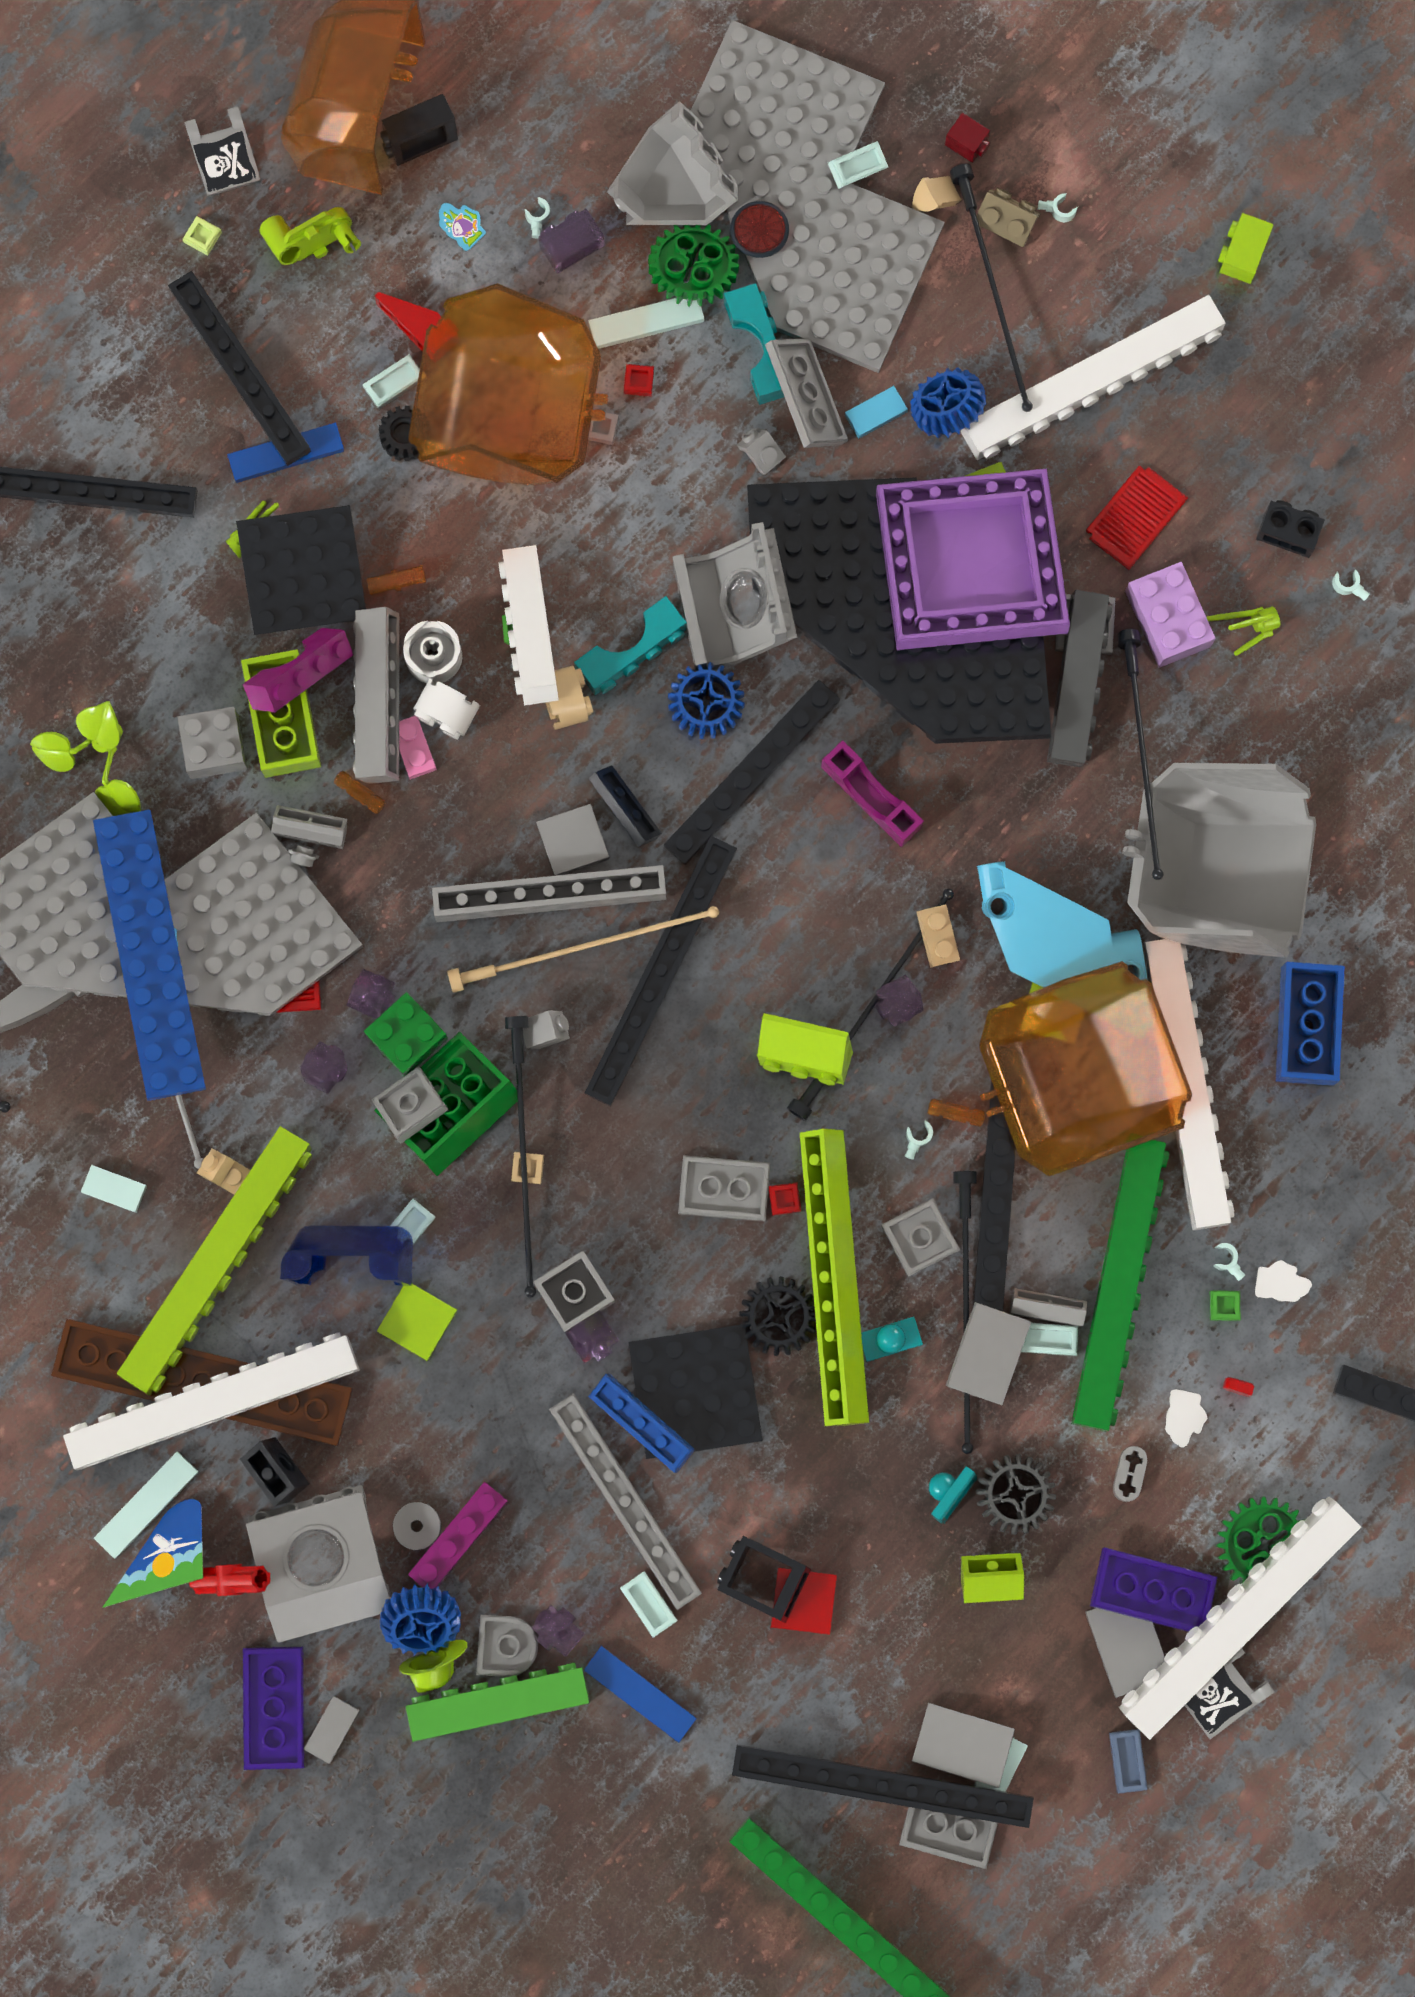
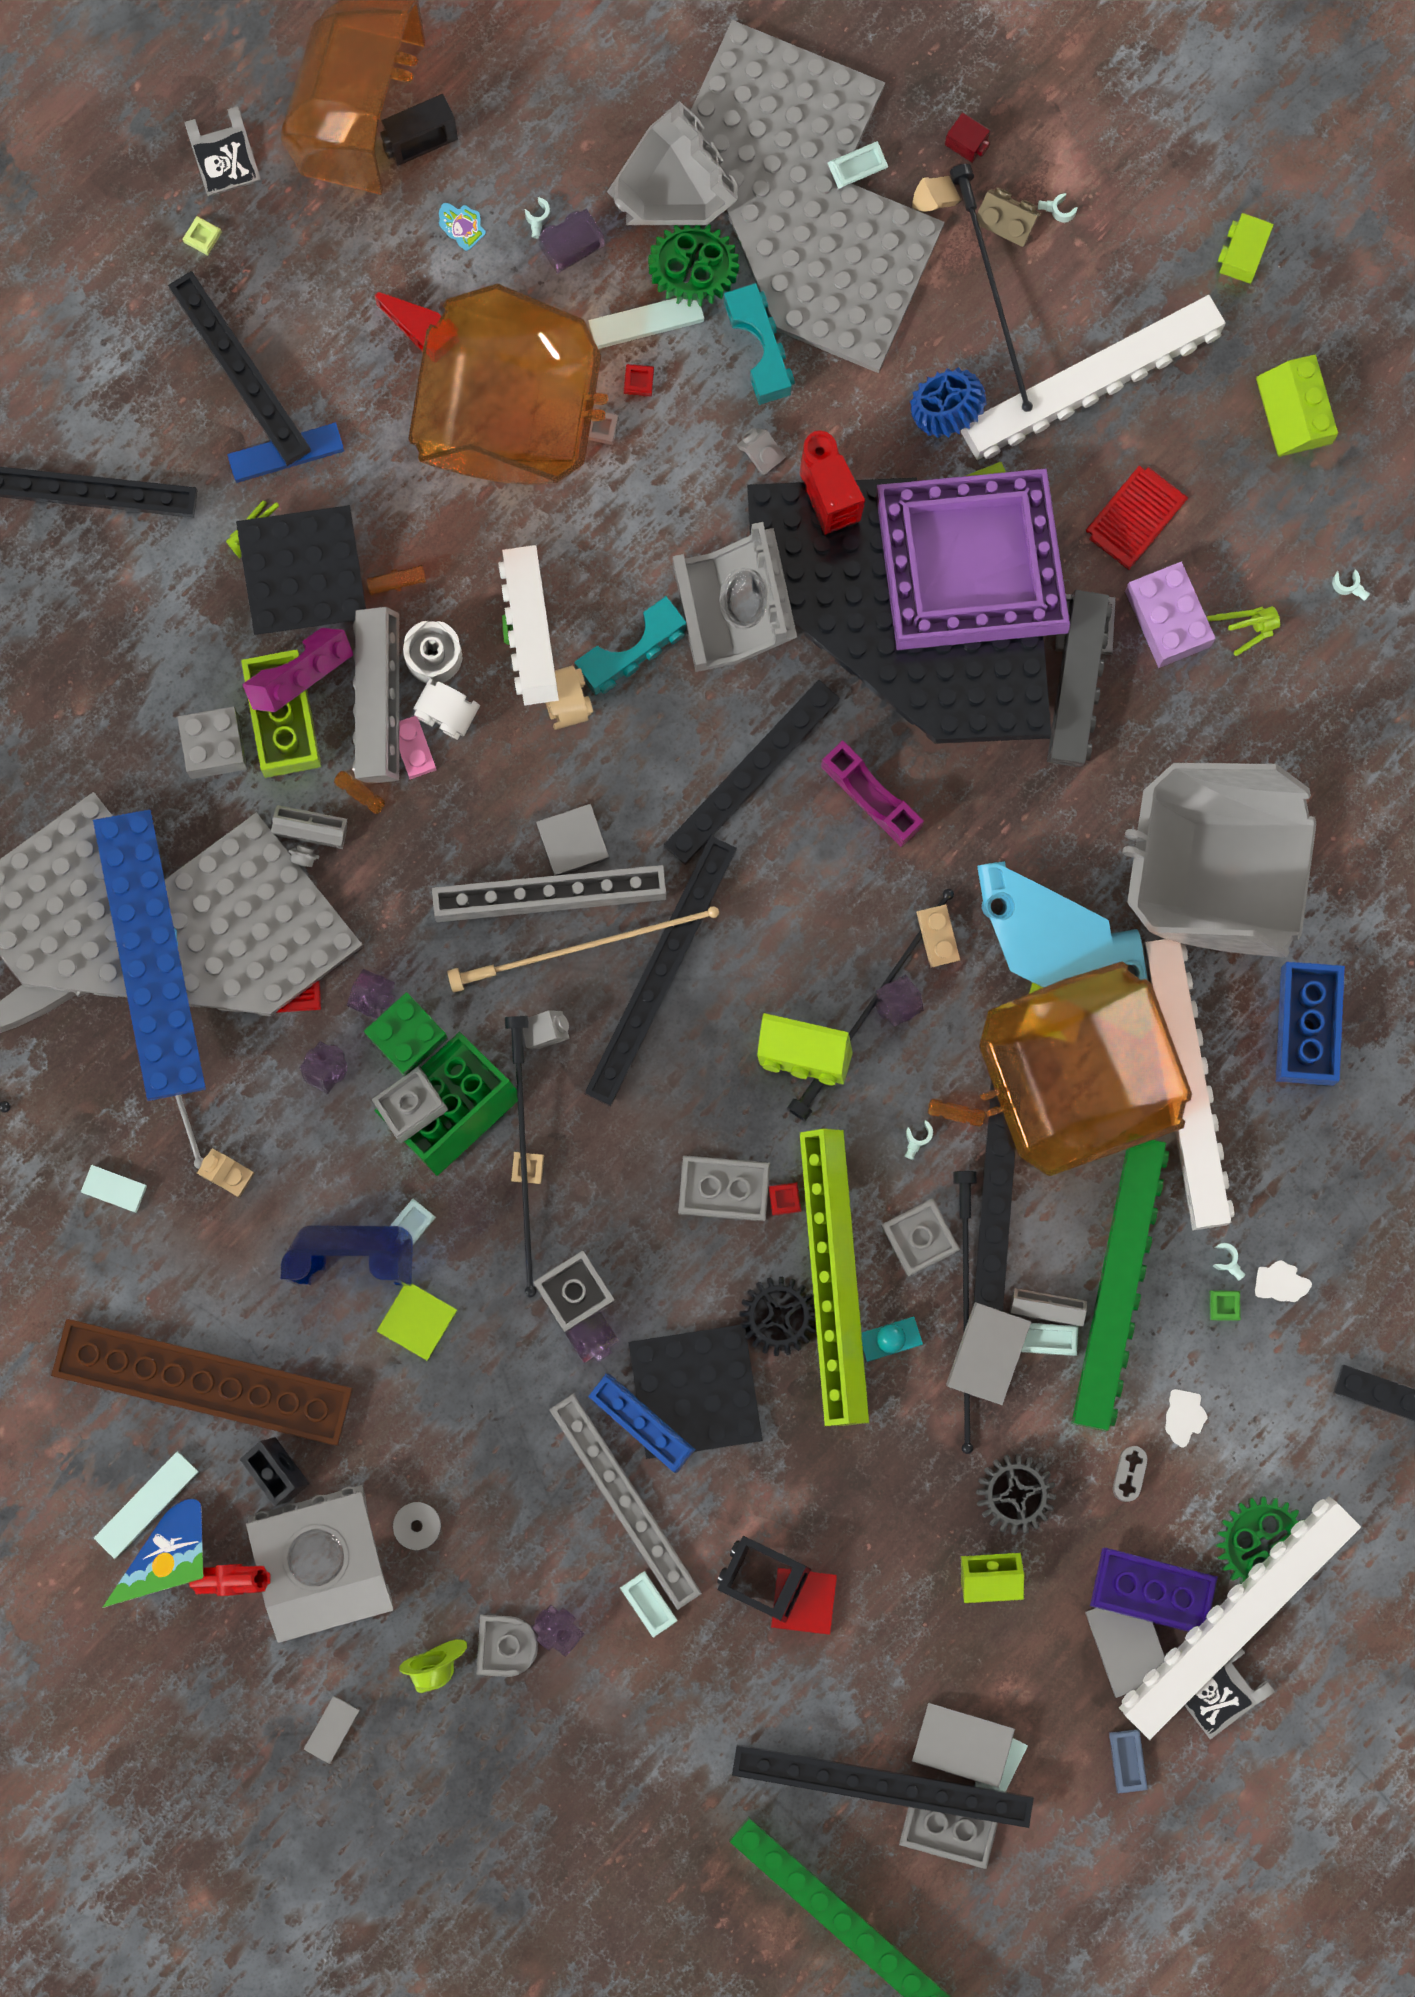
(103, 731): lime plant -> none
(210, 1402): white brick -> none
(215, 1261): lime brick -> none
(273, 1708): dark purple tile -> none
(310, 236): lime piece -> none
(387, 429): black tyre -> none
(393, 382): light aqua tile -> none
(420, 1619): blue gear -> none
(458, 1537): magenta arch -> none
(497, 1703): bright green brick -> none
(625, 806): black plate -> none
(640, 1694): blue tile -> none
(719, 702): blue gear -> none
(759, 229): clear red wheel -> none
(806, 392): light grey tile -> none
(830, 483): none -> red piece
(876, 412): medium azure tile -> none
(950, 1492): teal tile -> none
(1130, 640): black piece -> none
(1238, 1386): red tile -> none
(1288, 535): black brick -> none
(1297, 406): none -> lime slope

